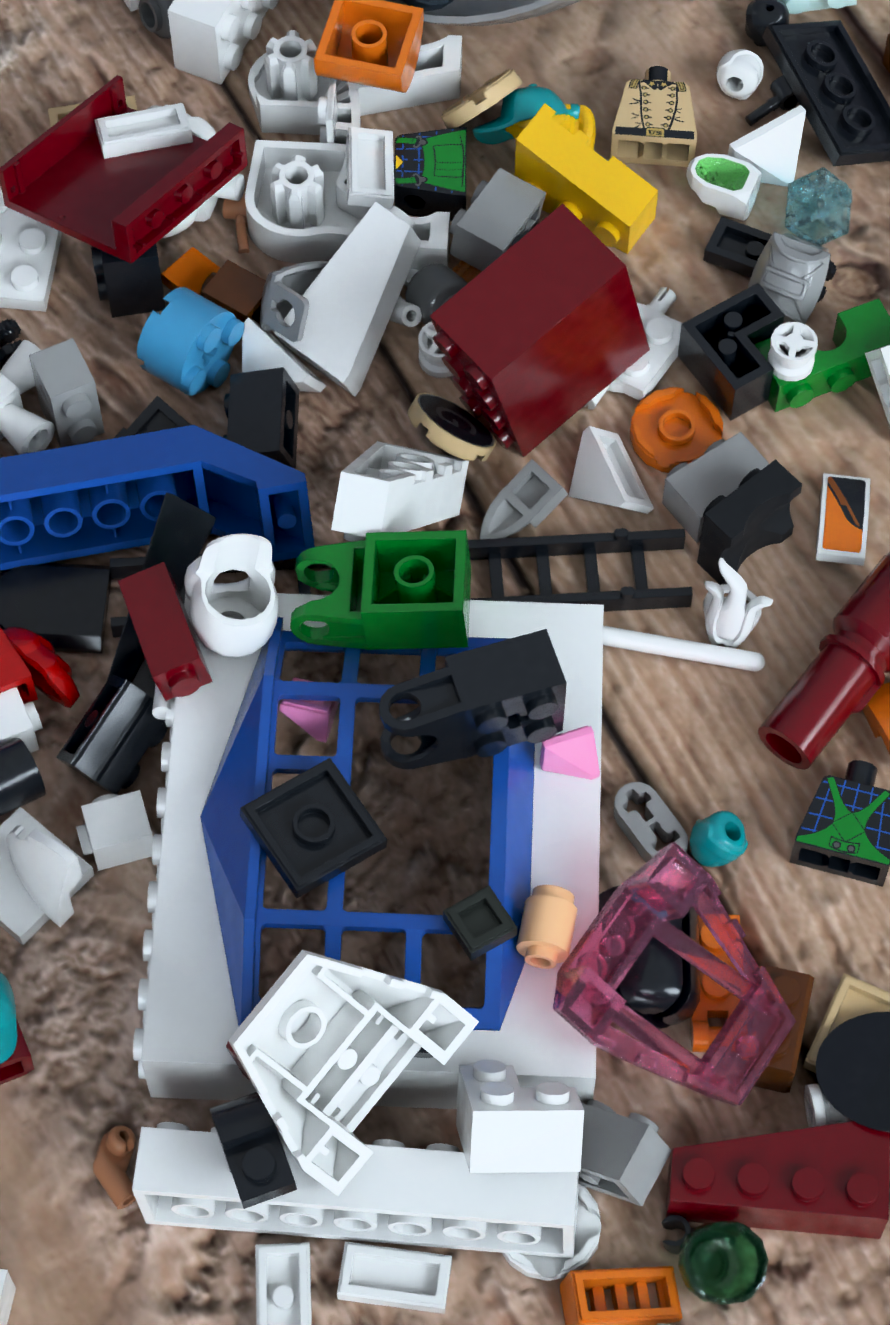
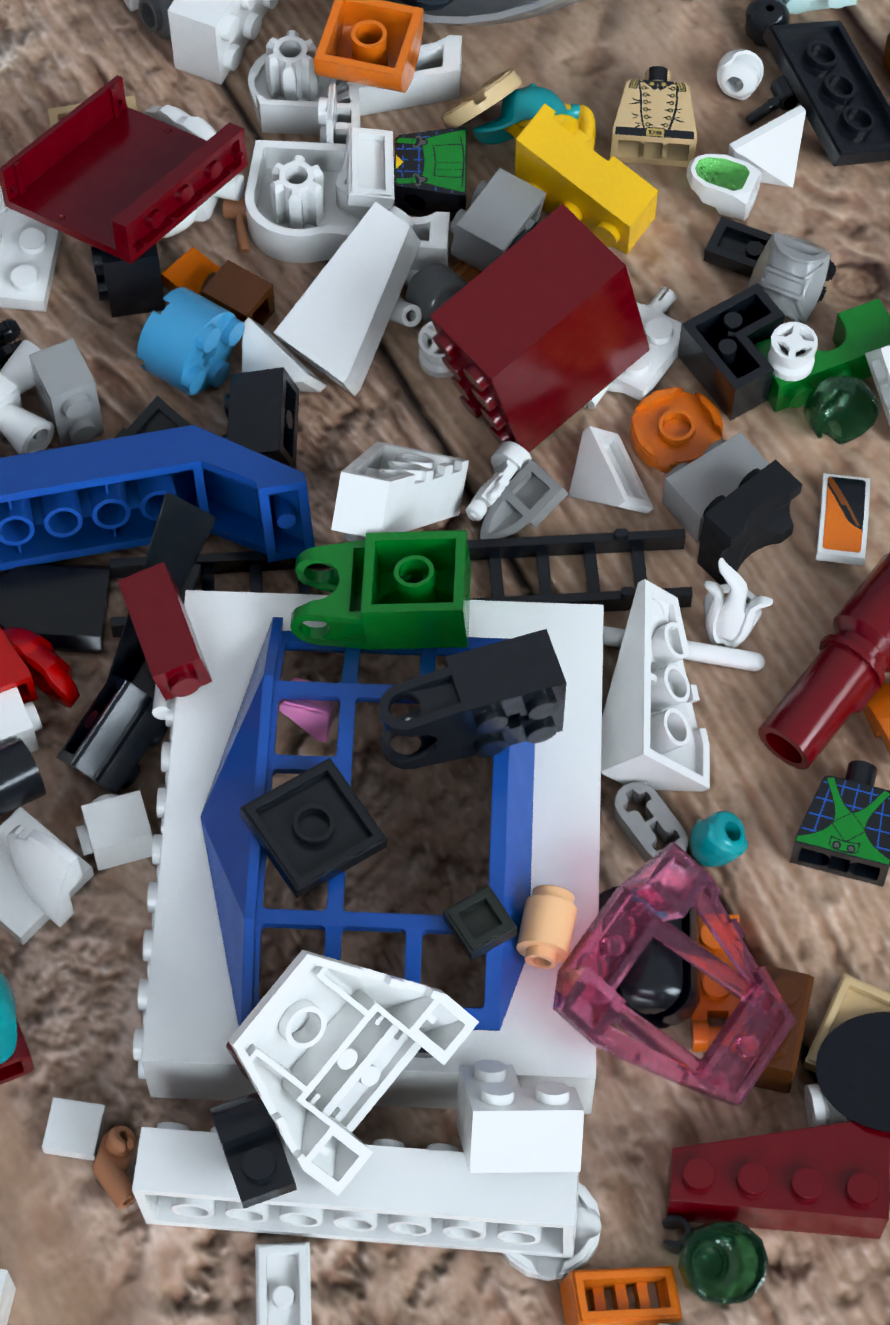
(74, 1129): none -> white tile
(143, 130): white tile -> none
(237, 615): white piece -> none
(282, 293): light grey piece -> none
(394, 1277): white tile -> none
(452, 427): tile -> none
(507, 463): none -> white piece
(571, 754): bright pink slope -> none
(620, 1153): light grey brick -> none
(649, 707): none -> white wedge
(818, 207): clear light blue brick -> none
(841, 408): none -> clear green hair

